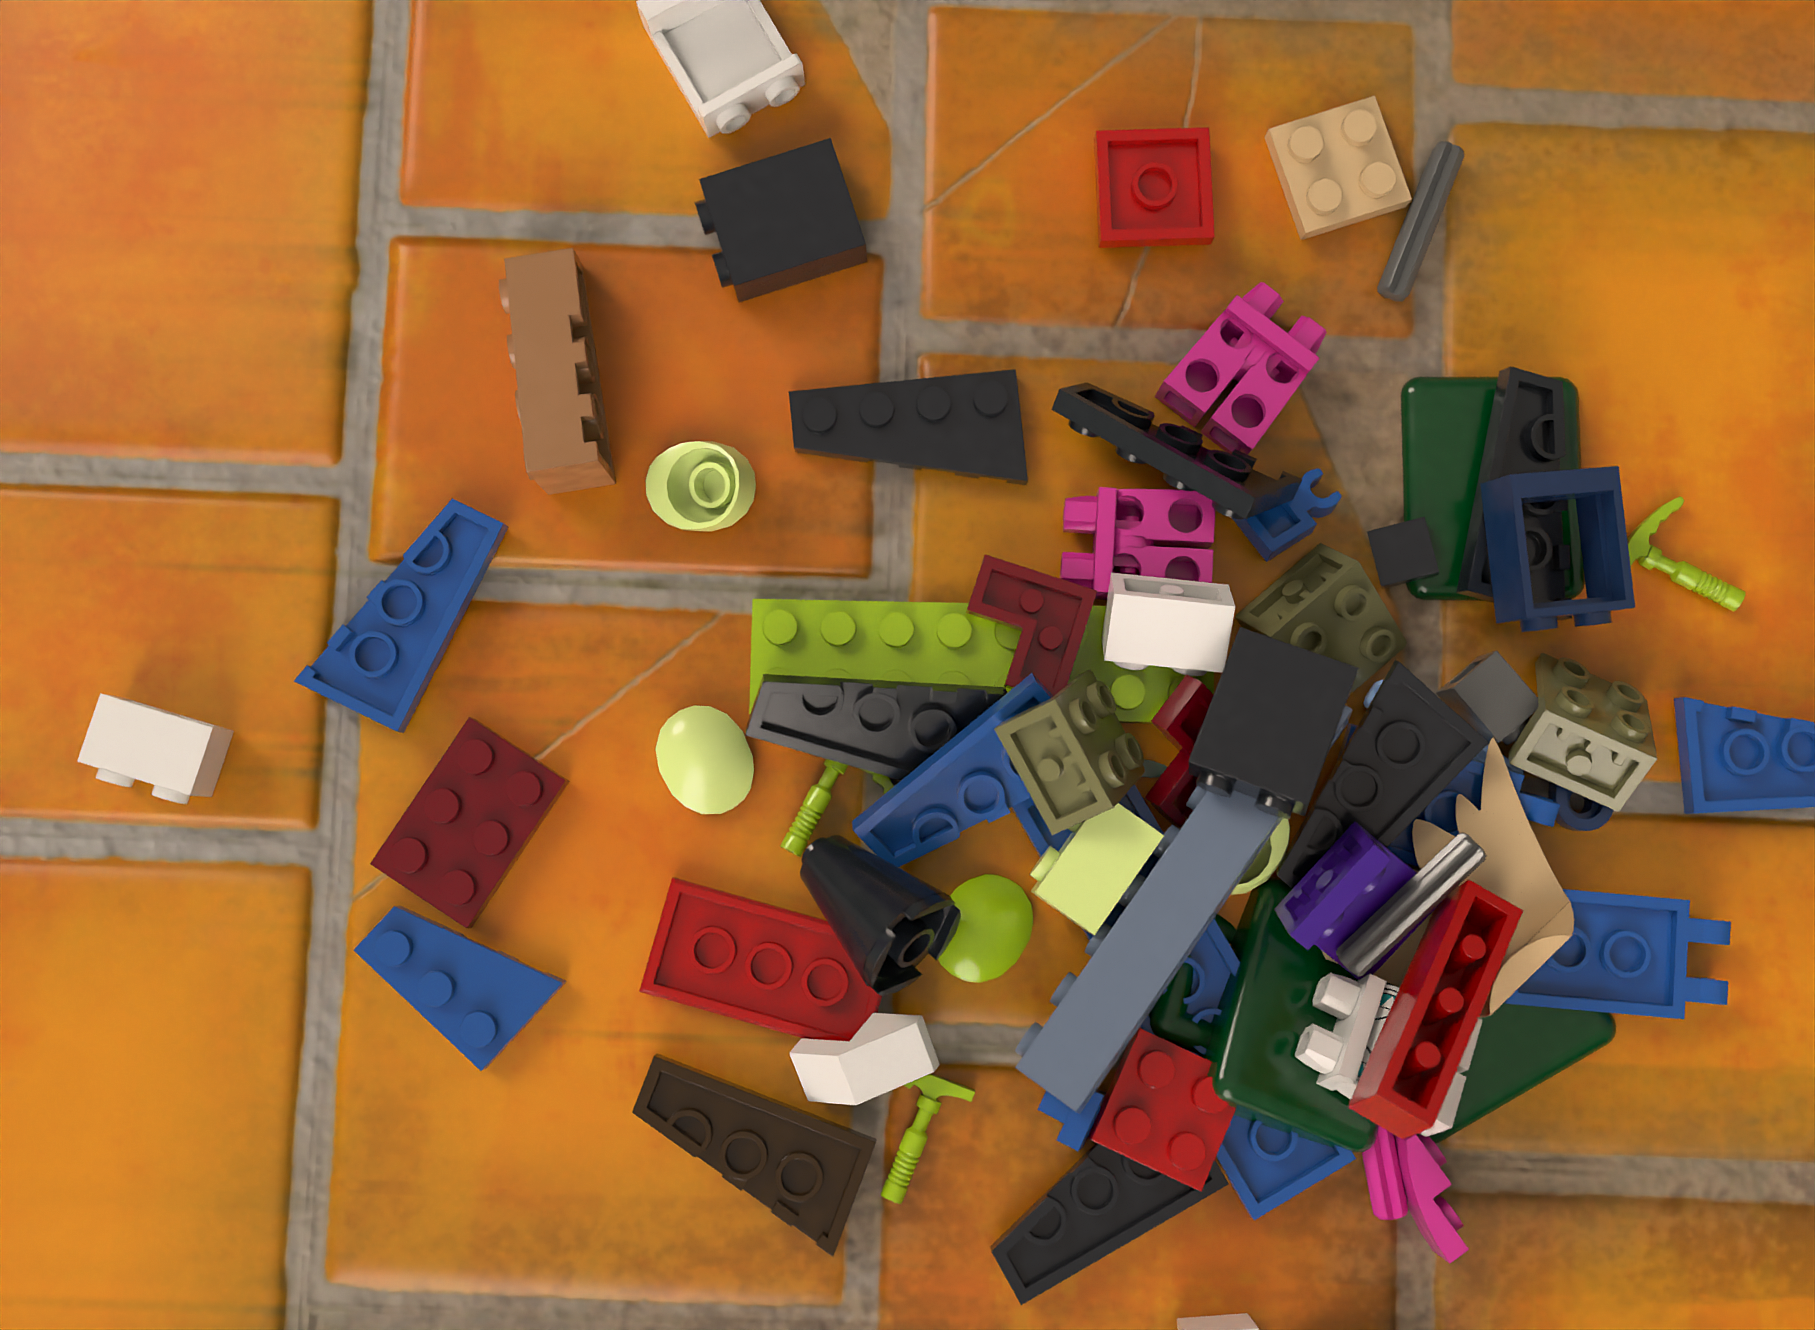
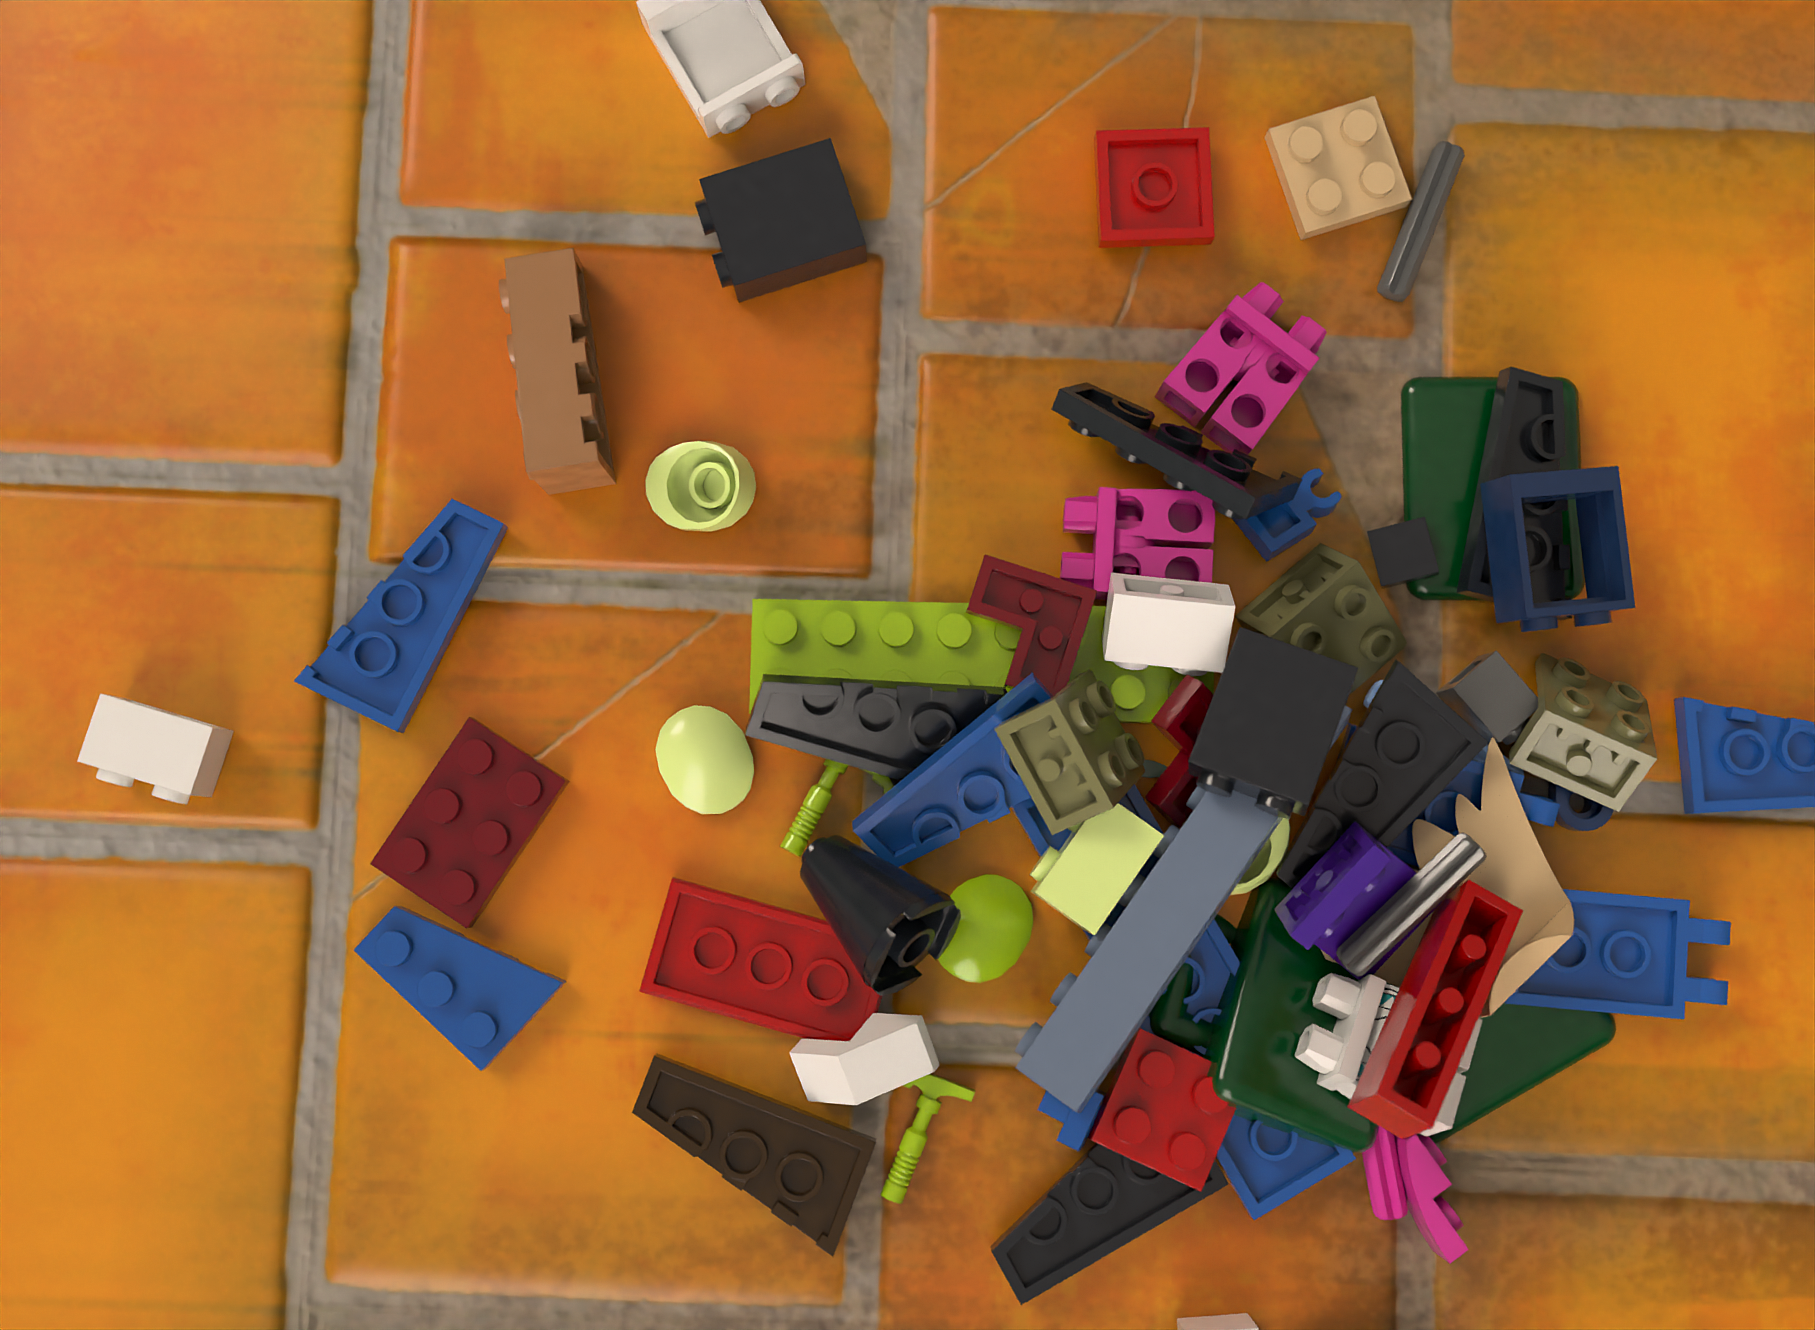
(928, 423): black wing -> none
(1679, 572): lime piece -> none

